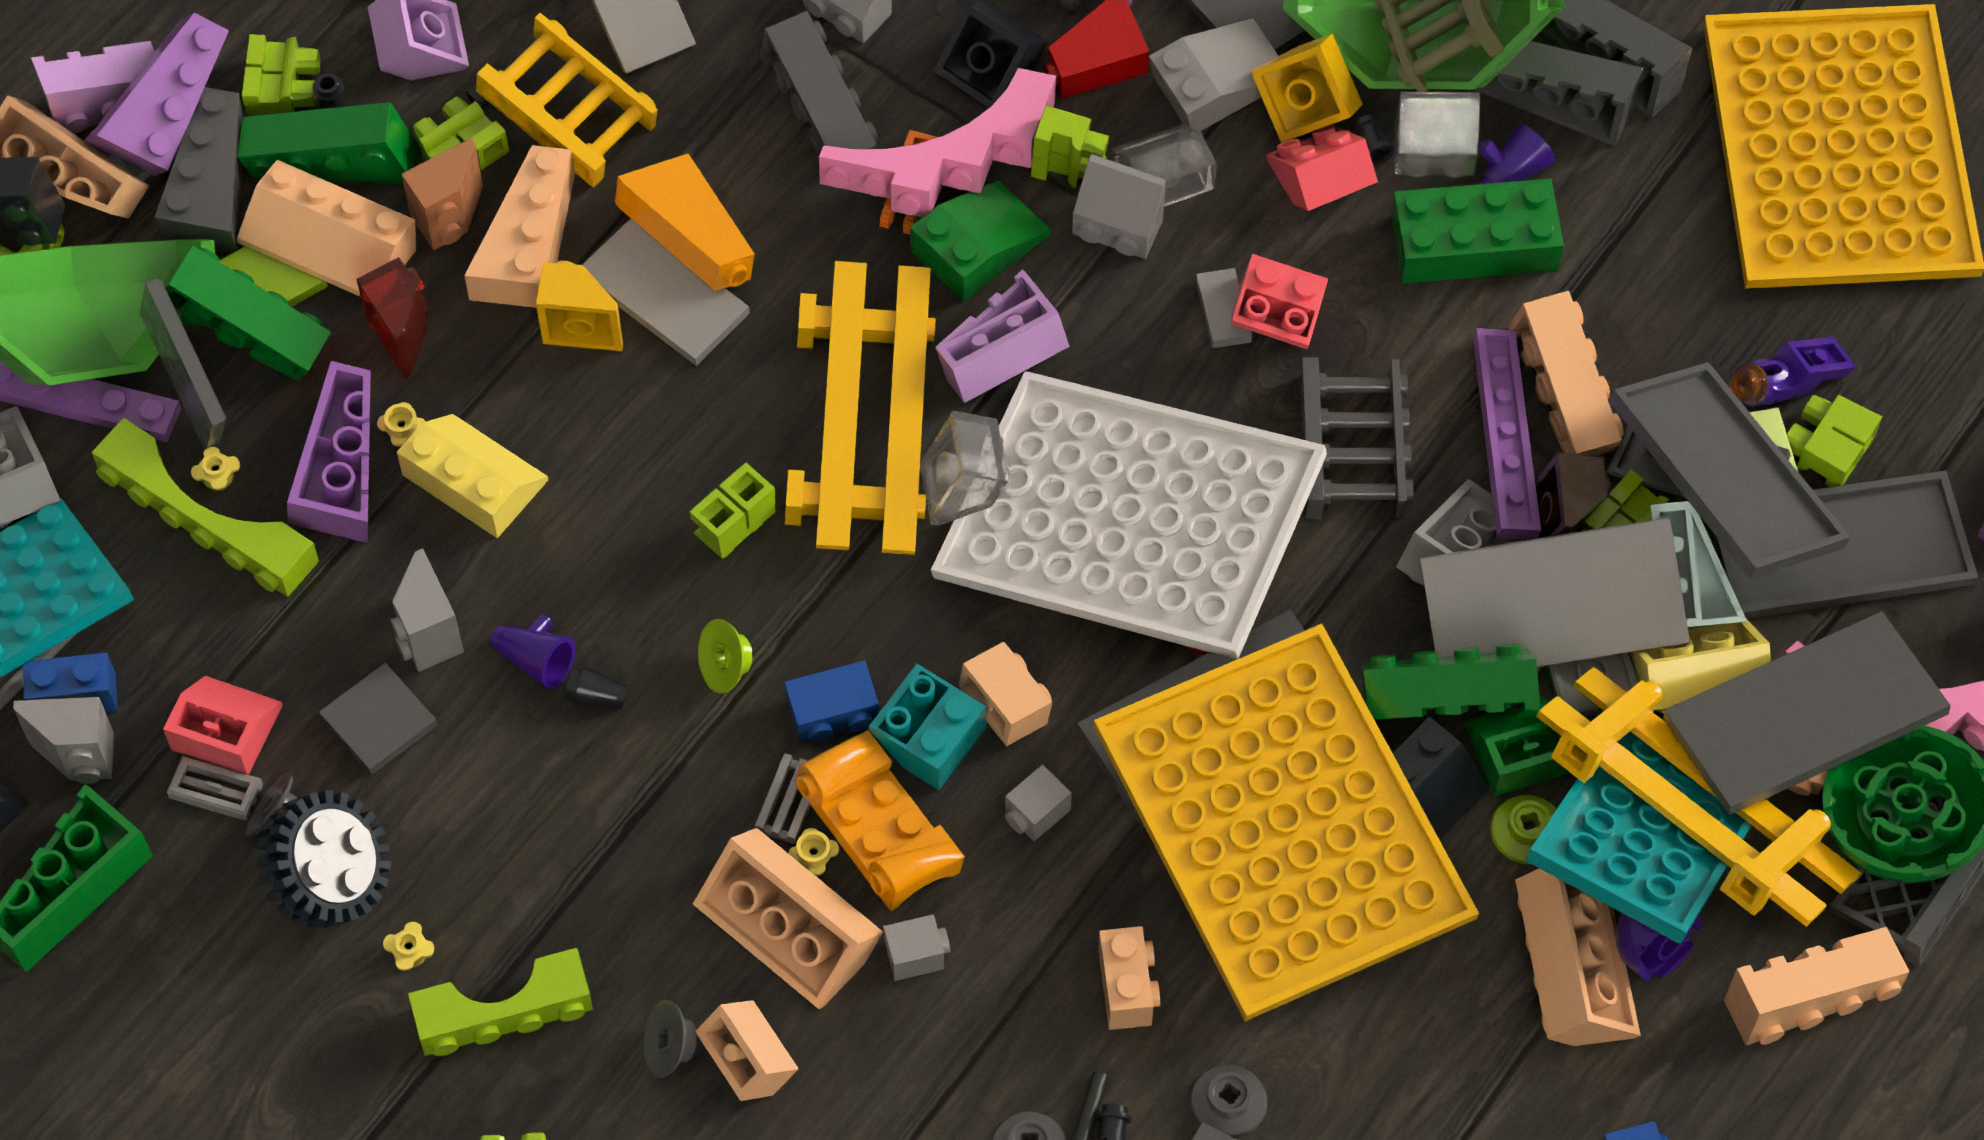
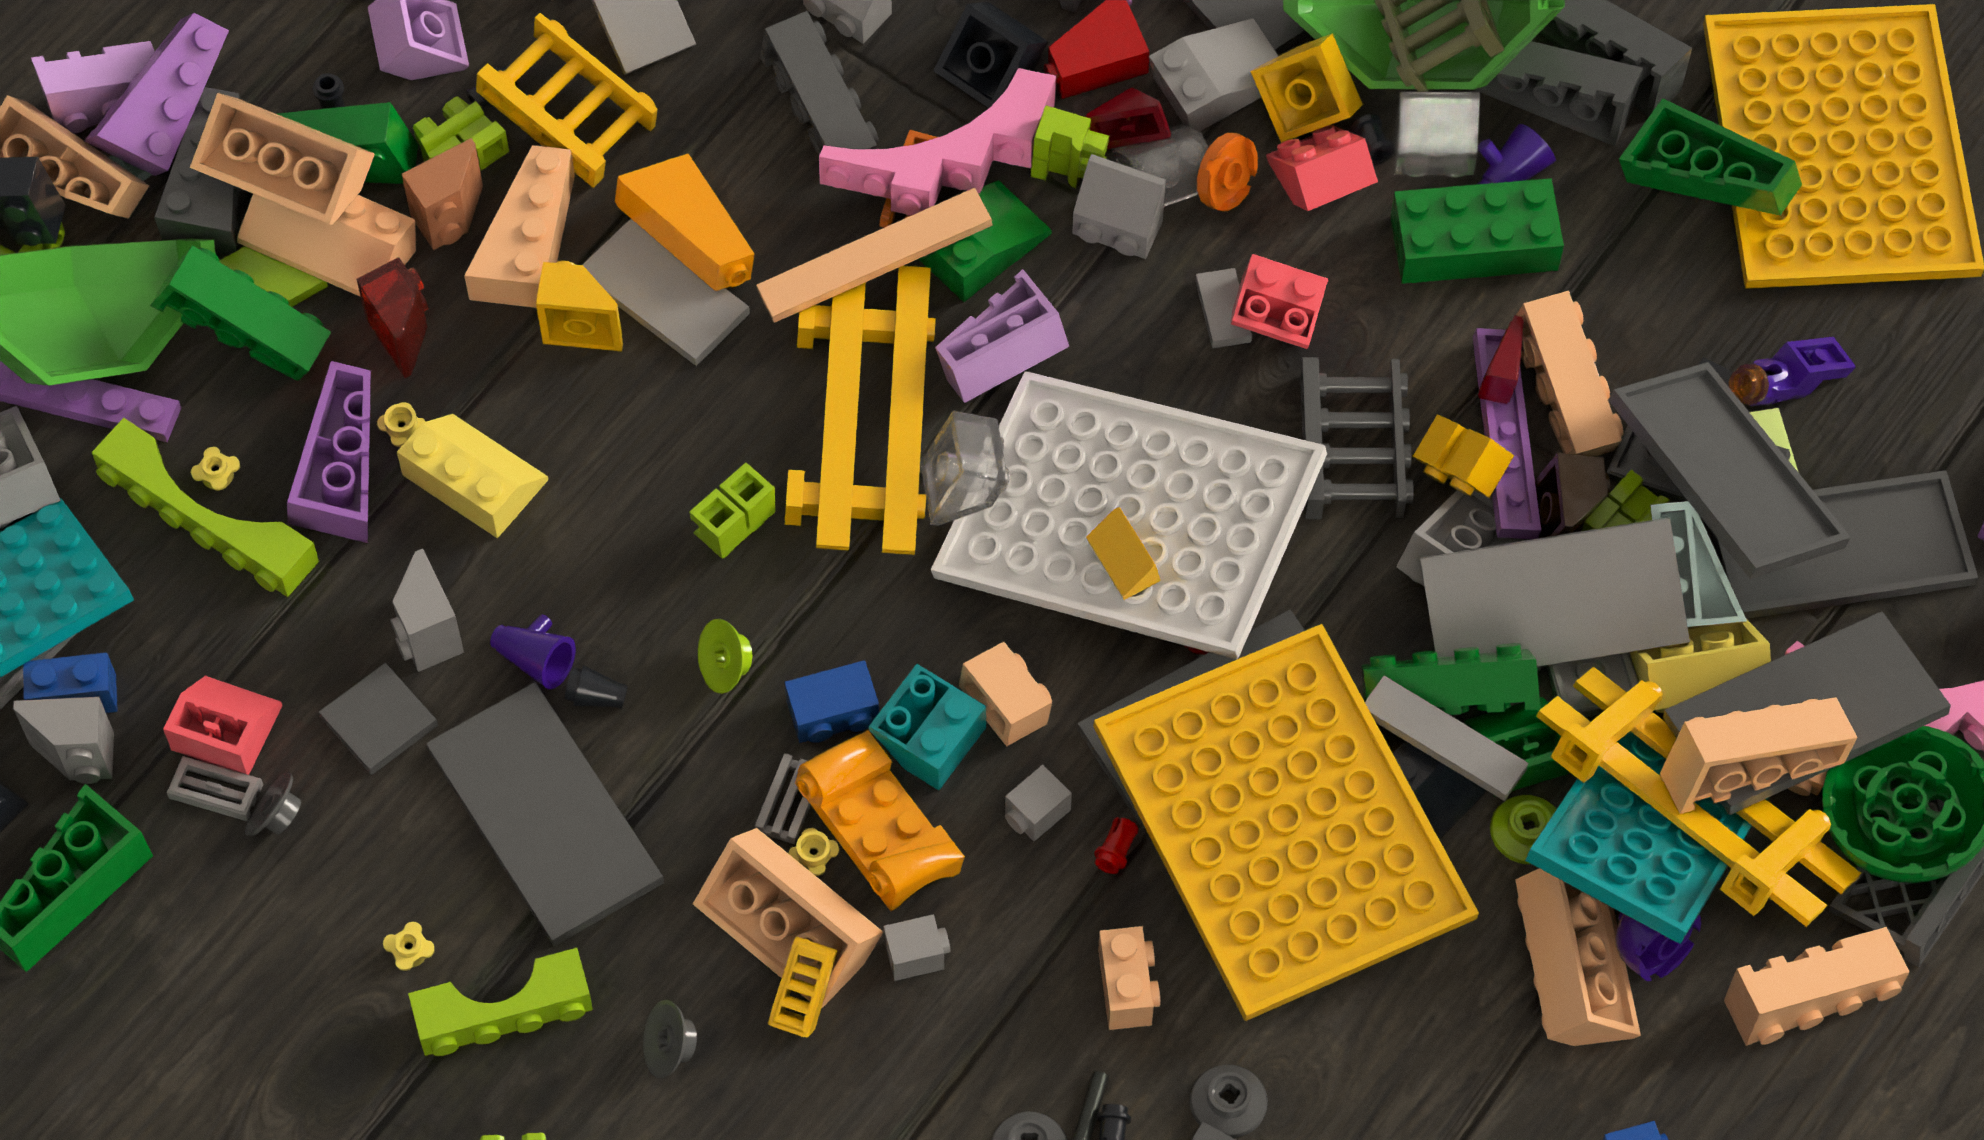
(182, 364): dark grey tile -> none
(273, 76): lime hips -> none
(280, 159): none -> light nougat slope
(323, 859): wheel -> none
(544, 814): none -> dark grey tile
(746, 1050): light nougat brick -> none
(790, 1021): none -> yellow slope
(874, 255): none -> light nougat tile
(1111, 855): none -> red pin
(1123, 554): none -> yellow slope
(1130, 119): none -> dark red slope
(1227, 171): none -> orange tile
(1445, 738): none -> light grey tile
(1463, 456): none -> yellow brick
(1504, 368): none -> dark red slope
(1708, 162): none -> green wedge
(1755, 749): none -> light nougat wedge
(1839, 440): lime hips -> none

